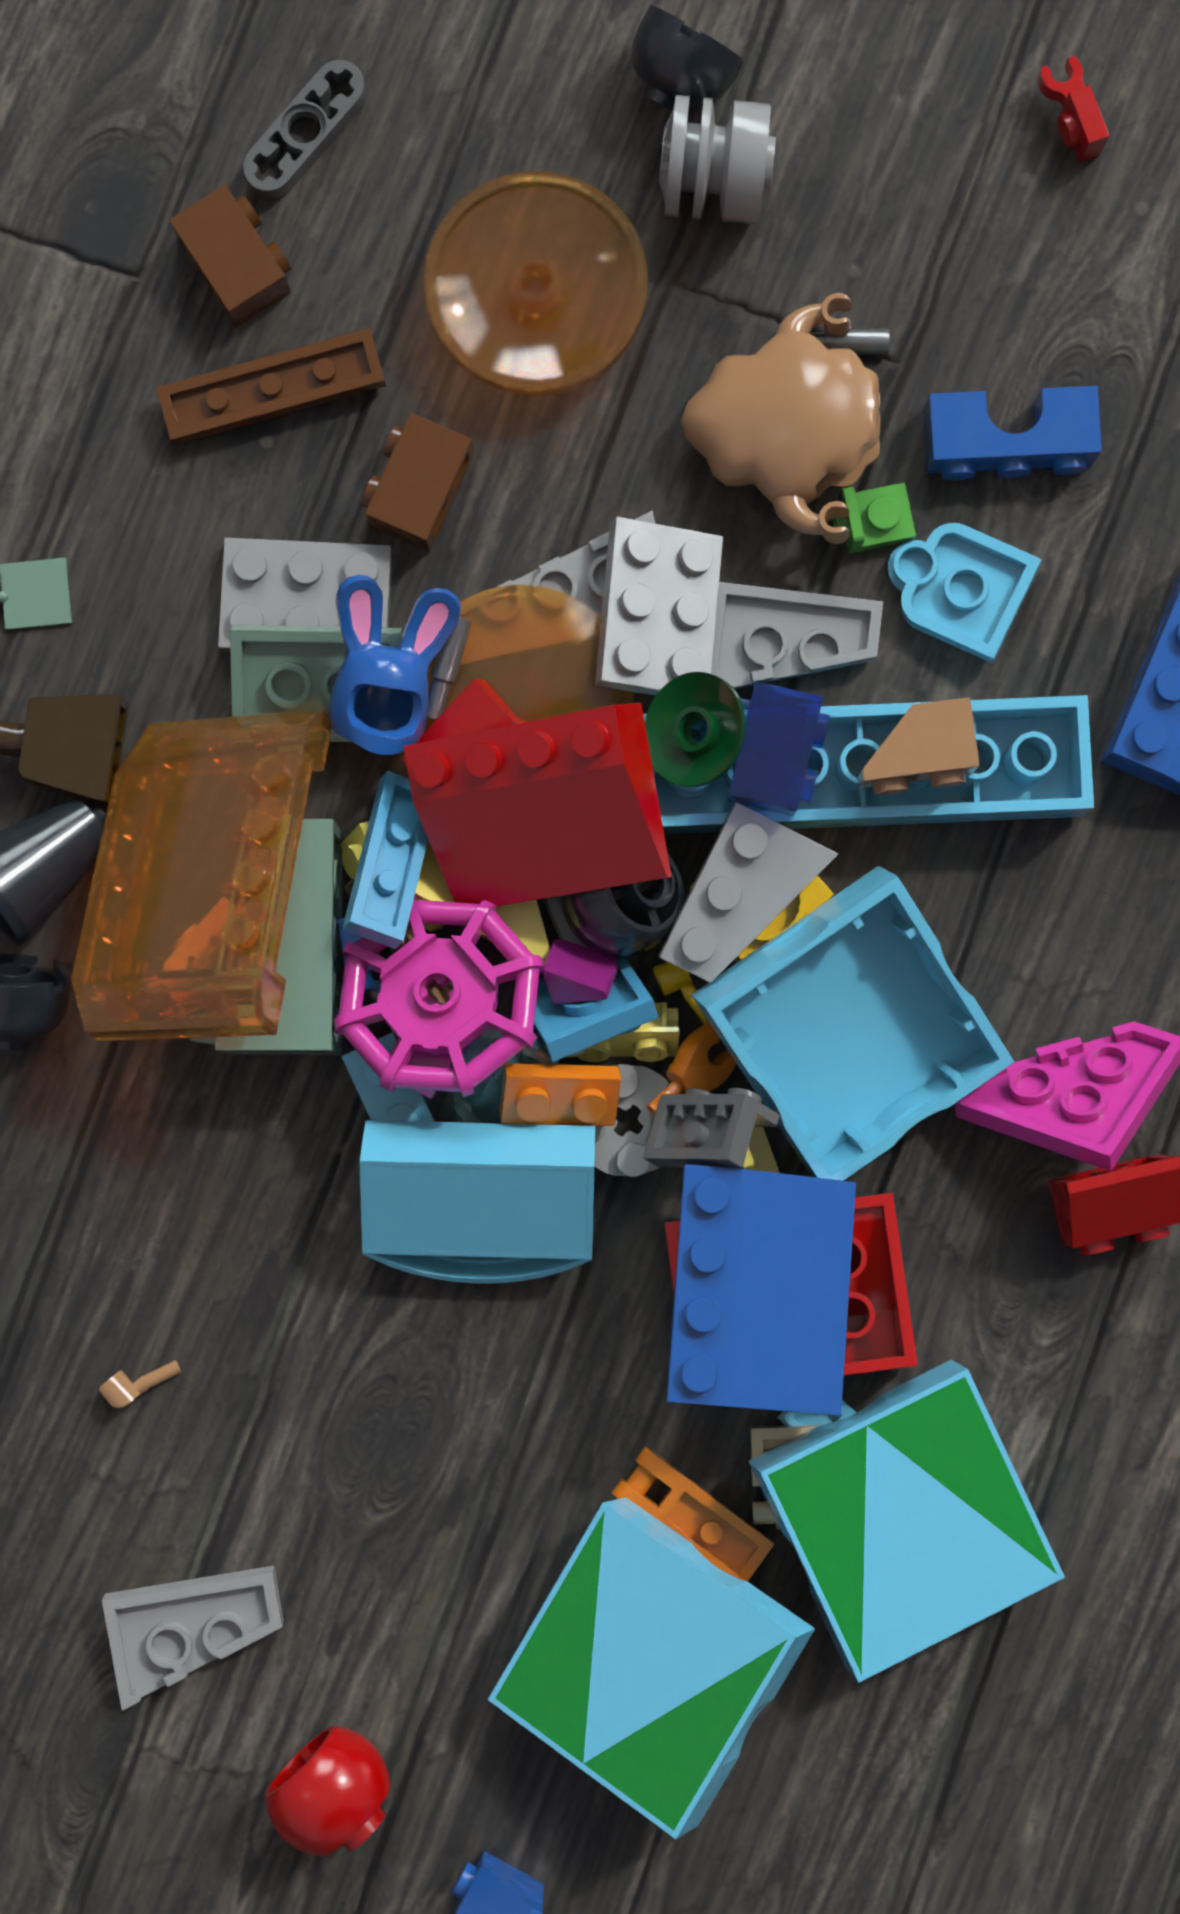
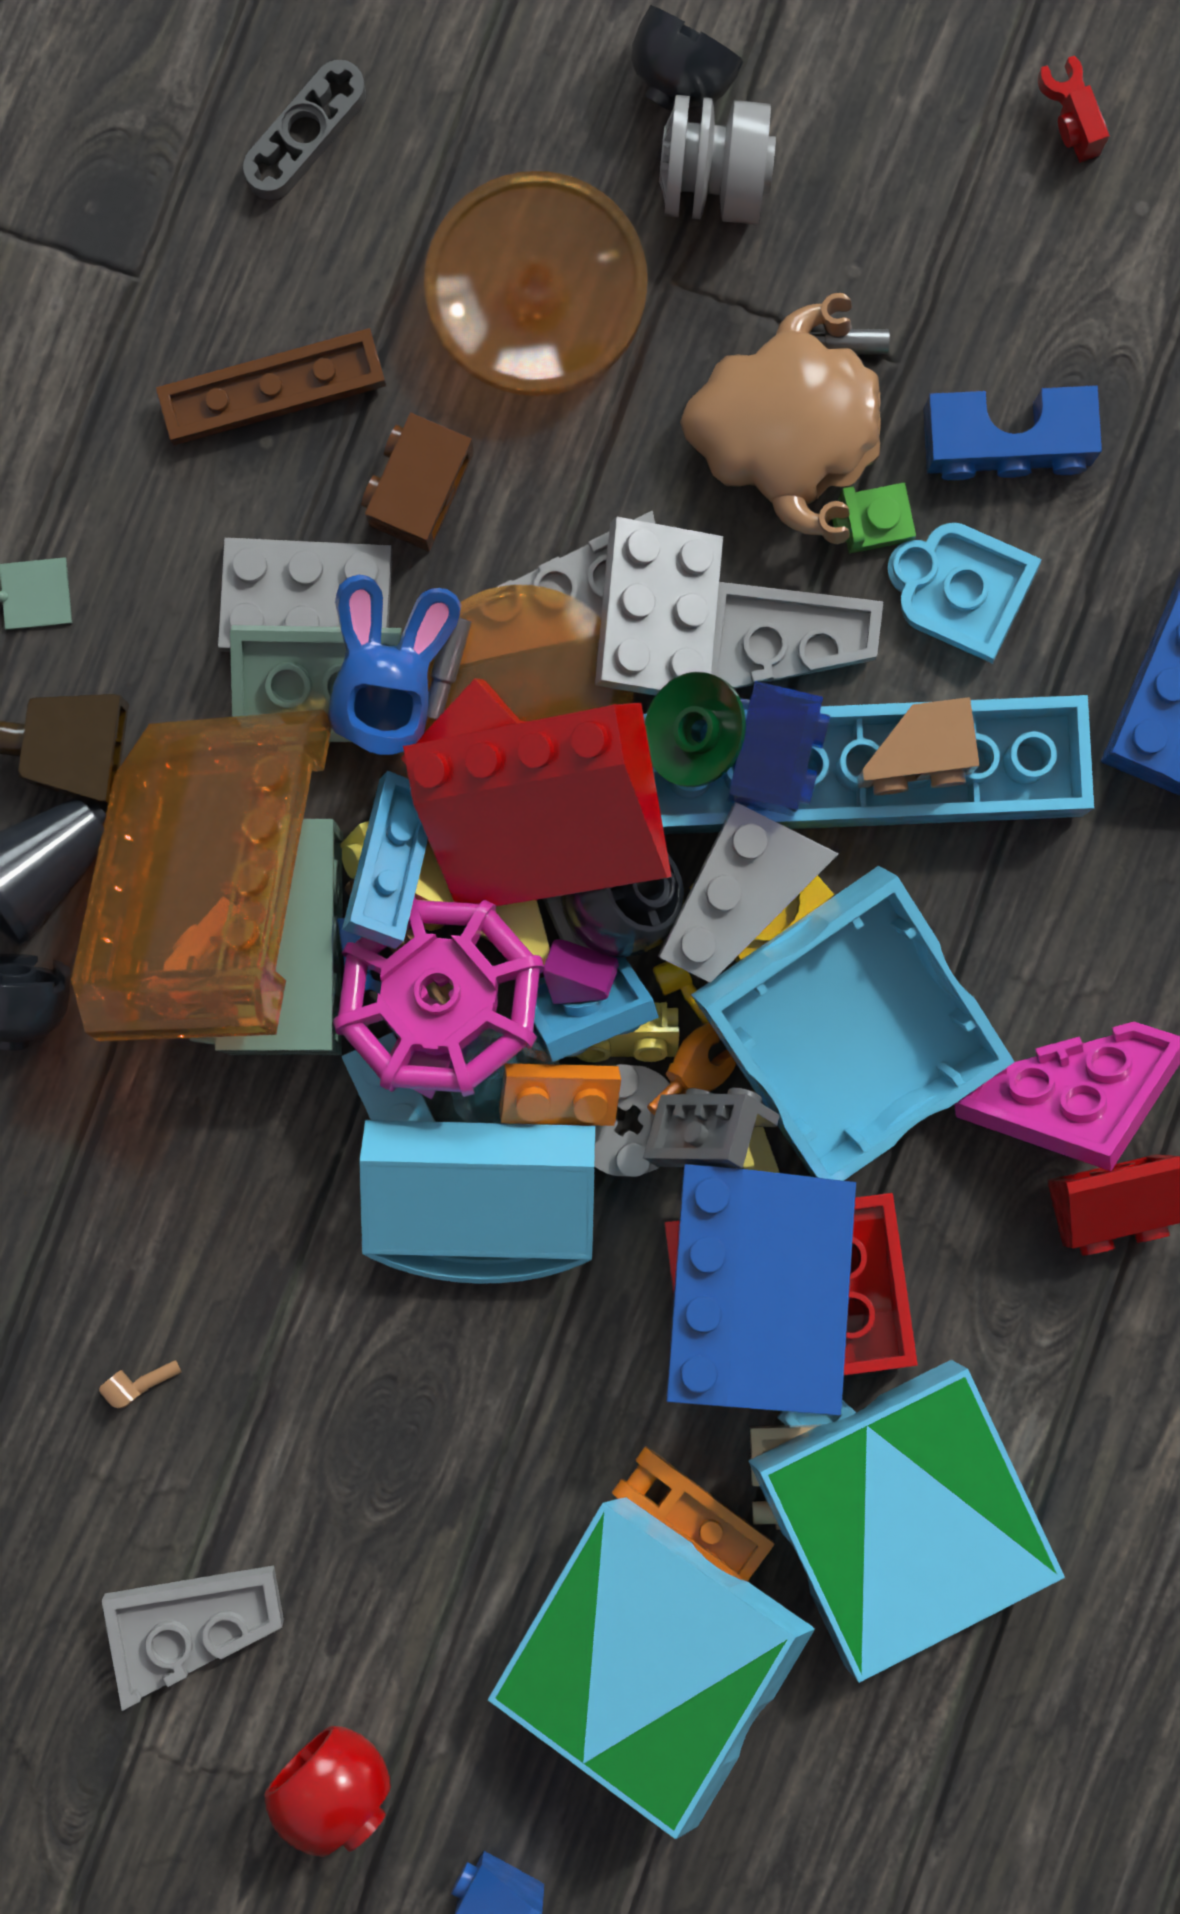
(231, 255): reddish brown brick -> none

